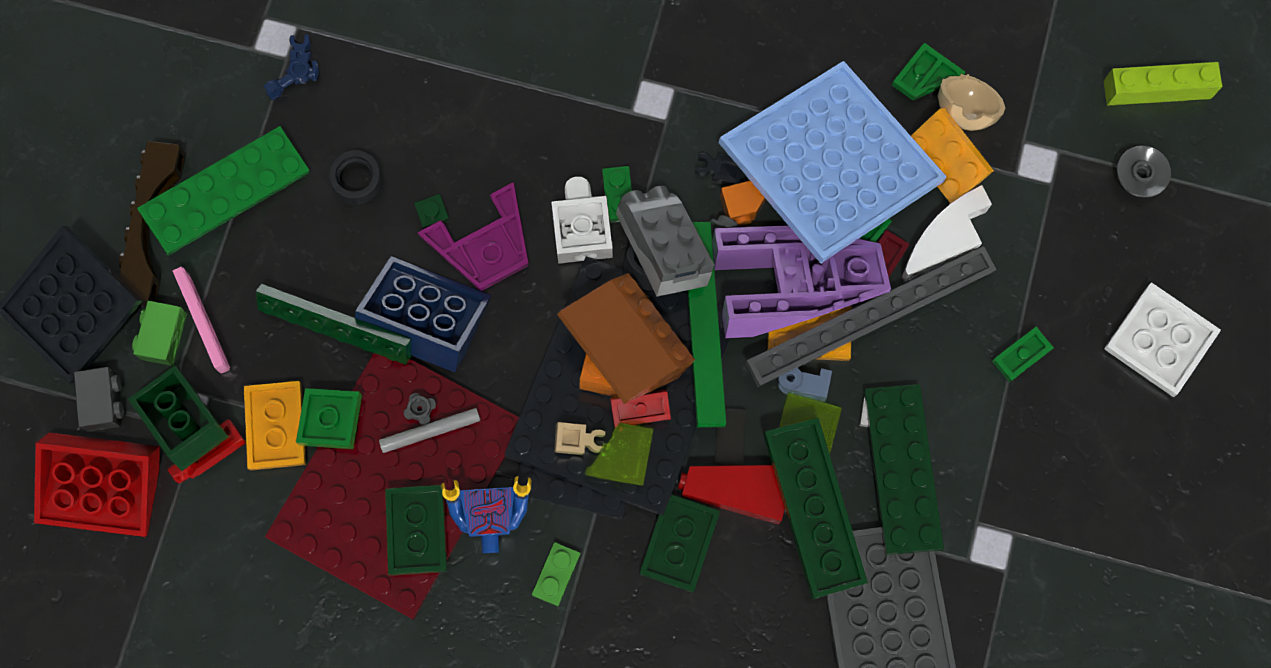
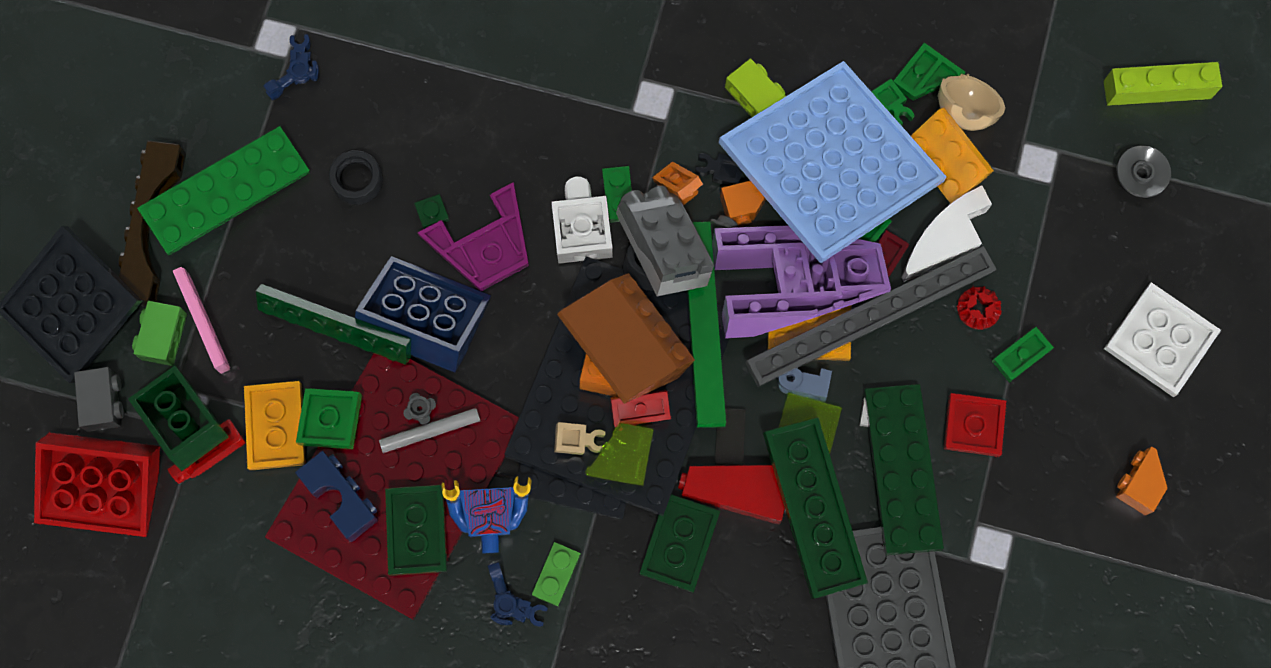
(324, 475): none -> dark blue arch
(509, 605): none -> dark blue piece
(678, 181): none -> orange slope
(753, 88): none -> lime brick
(893, 100): none -> green plate
(974, 318): none -> red gear
(975, 425): none -> red plate
(1144, 484): none -> orange slope

